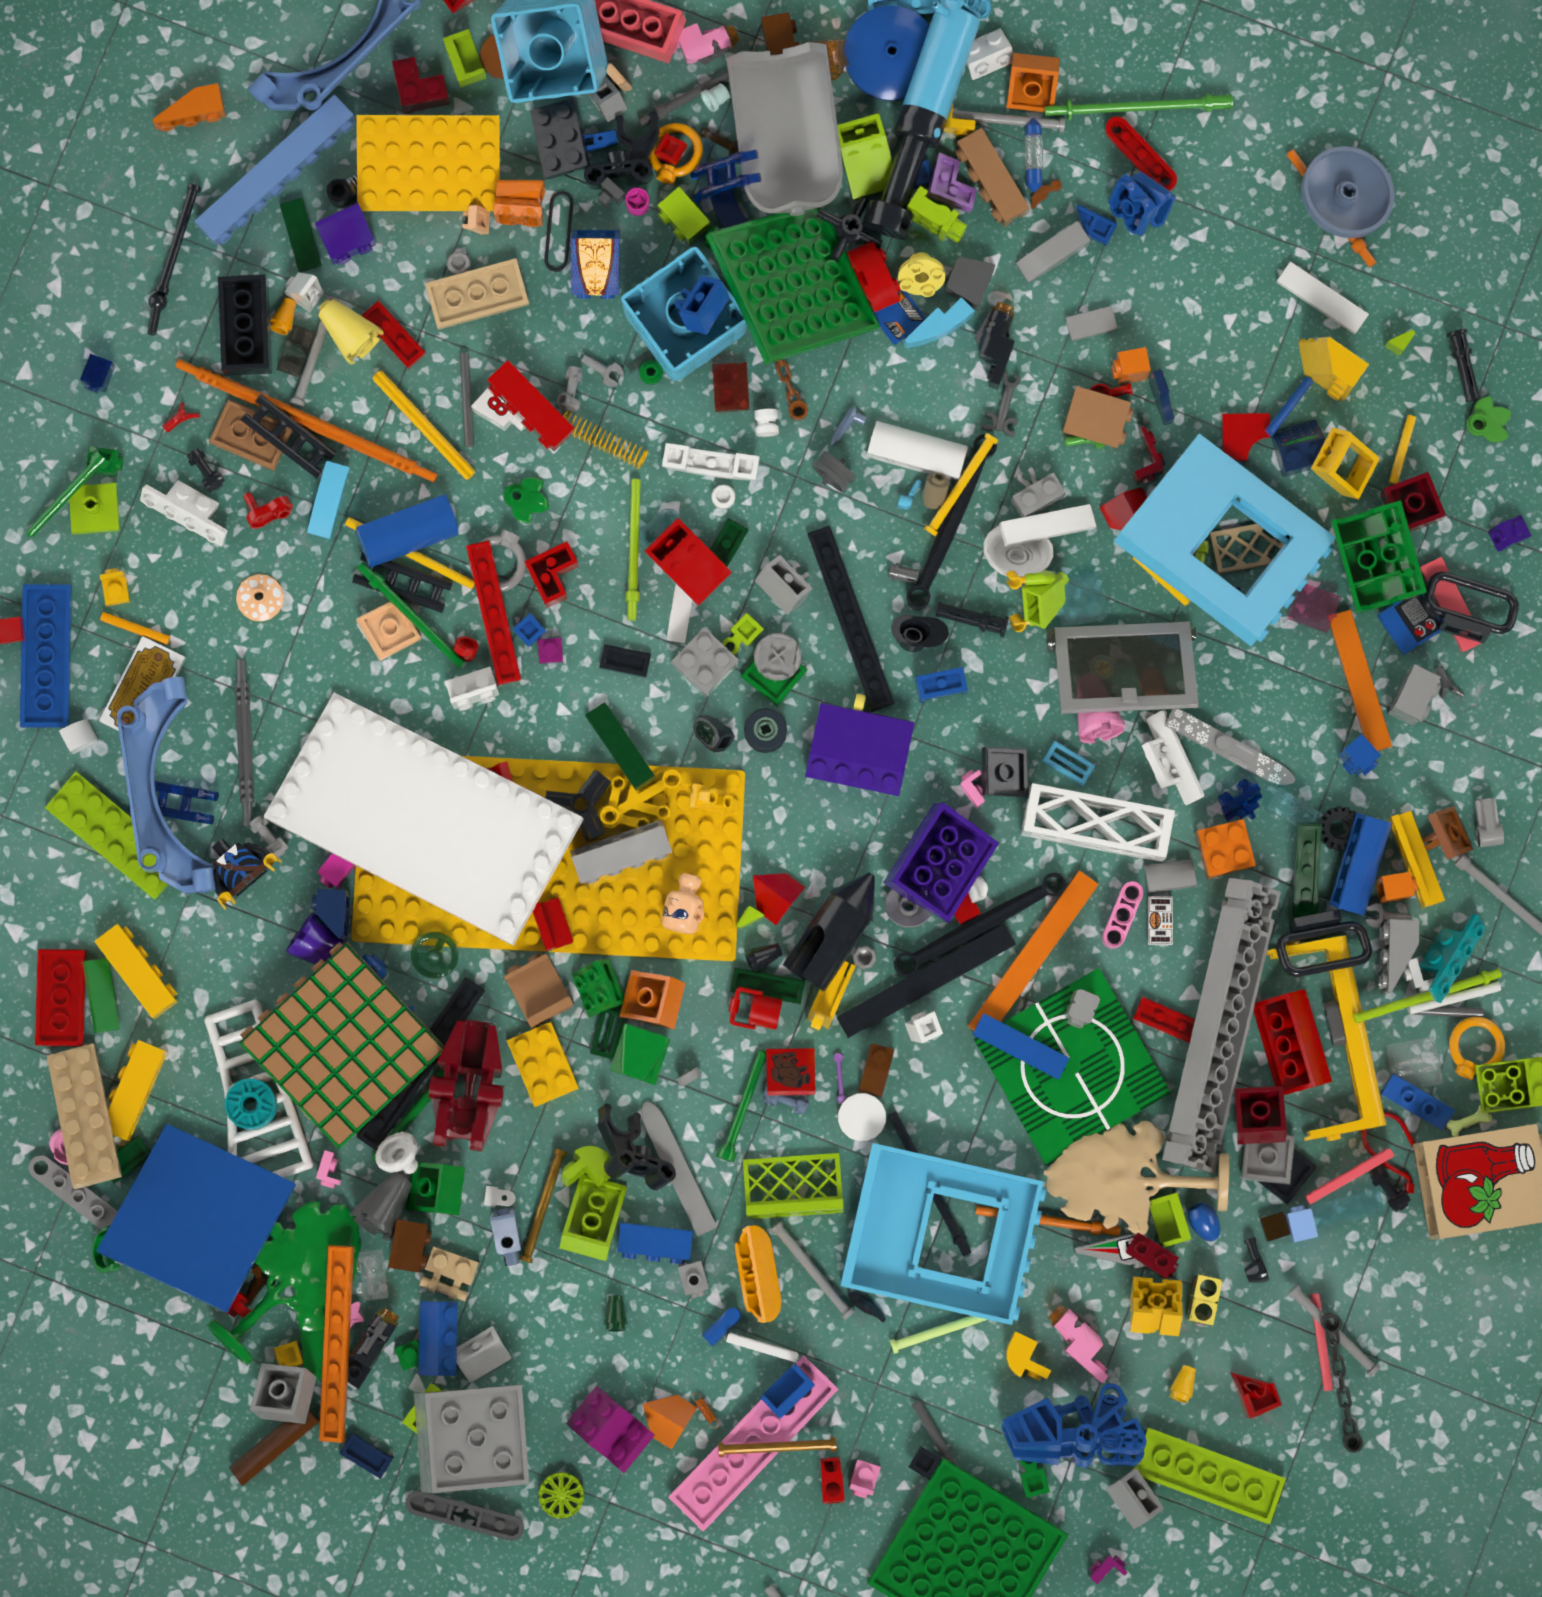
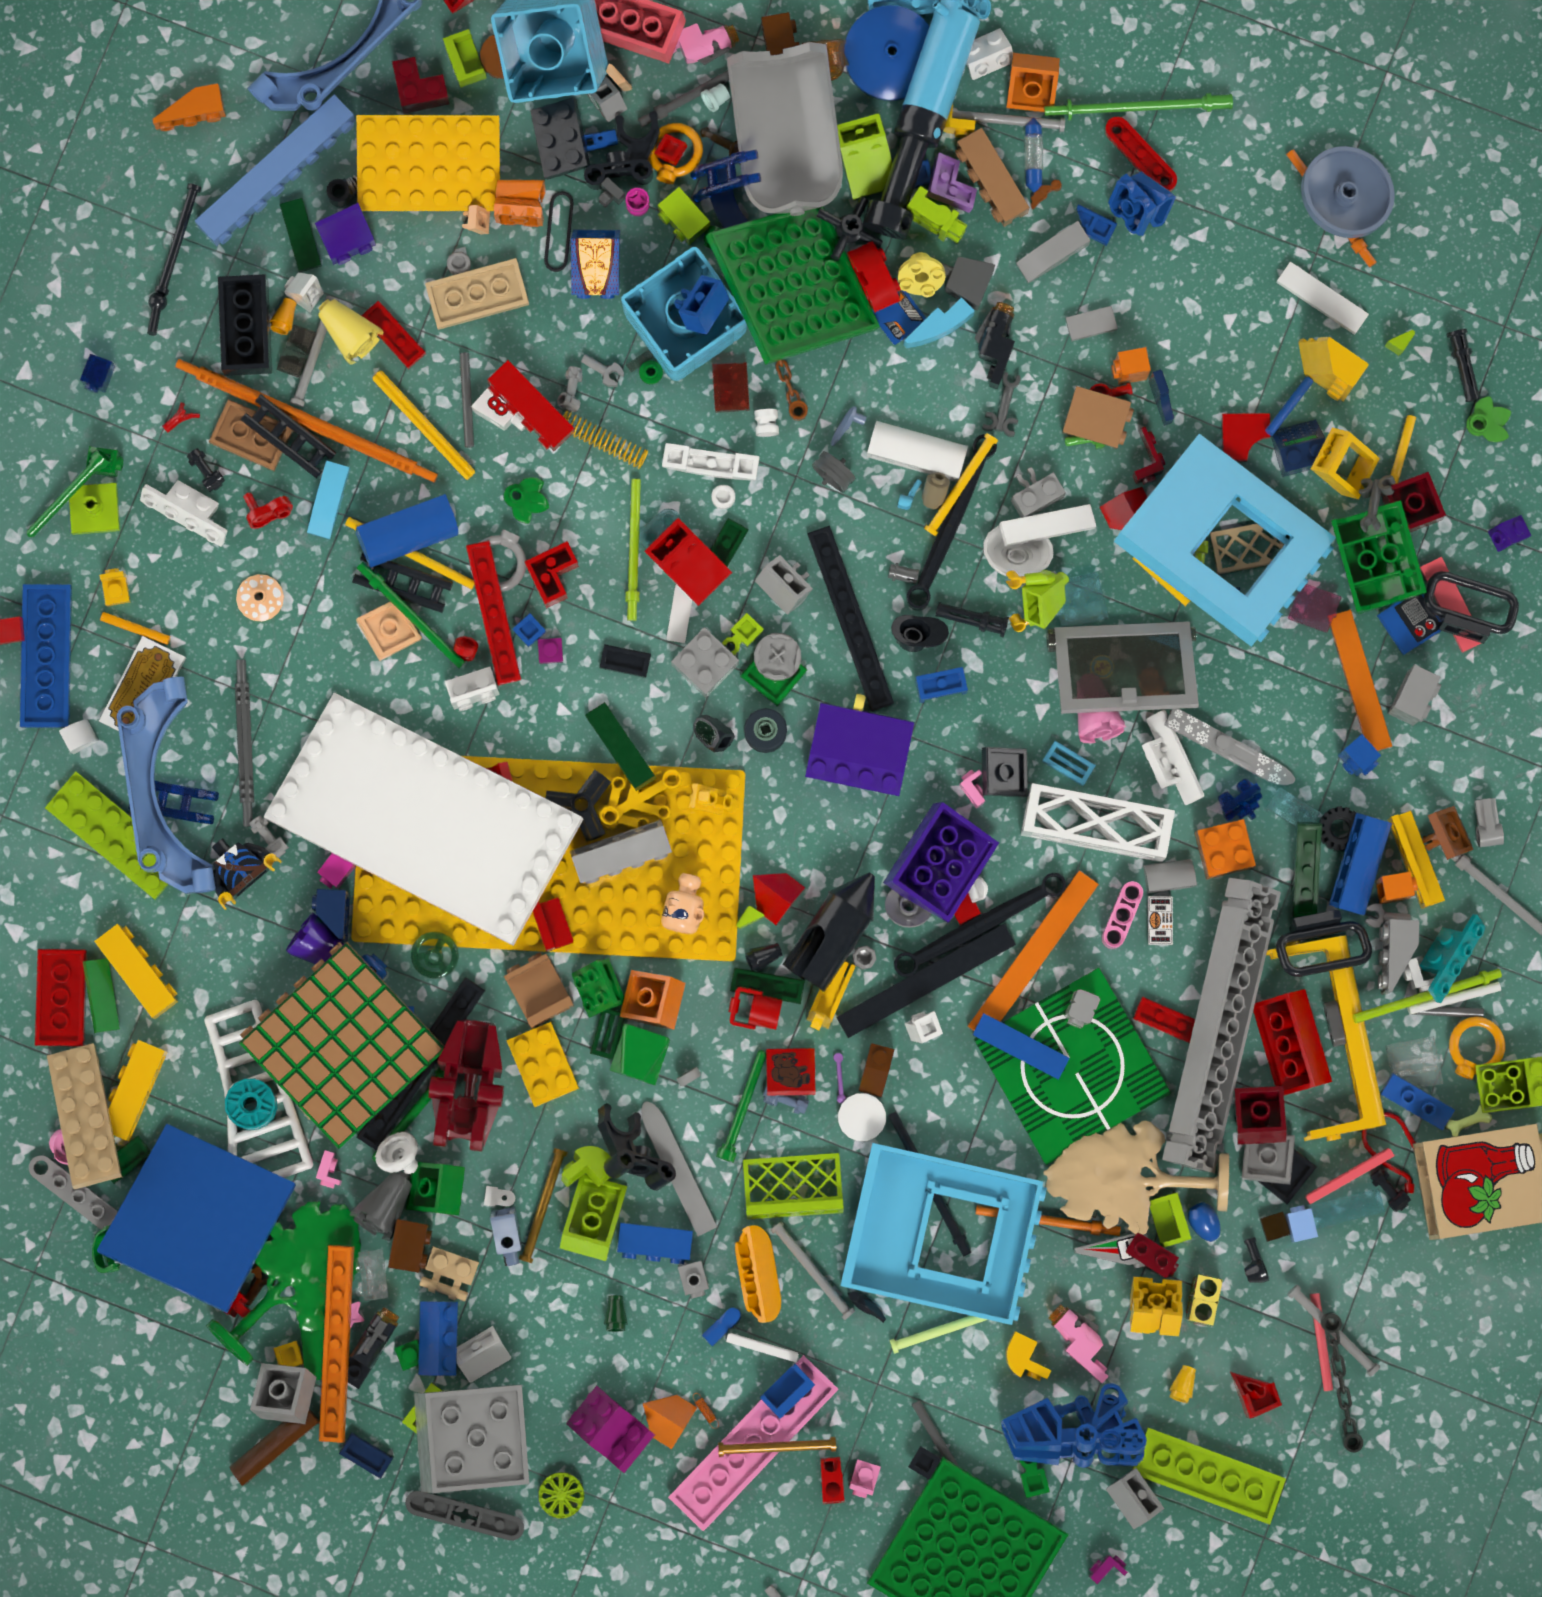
(1373, 490): none -> dark grey bar
(1446, 683): dark grey bar -> none

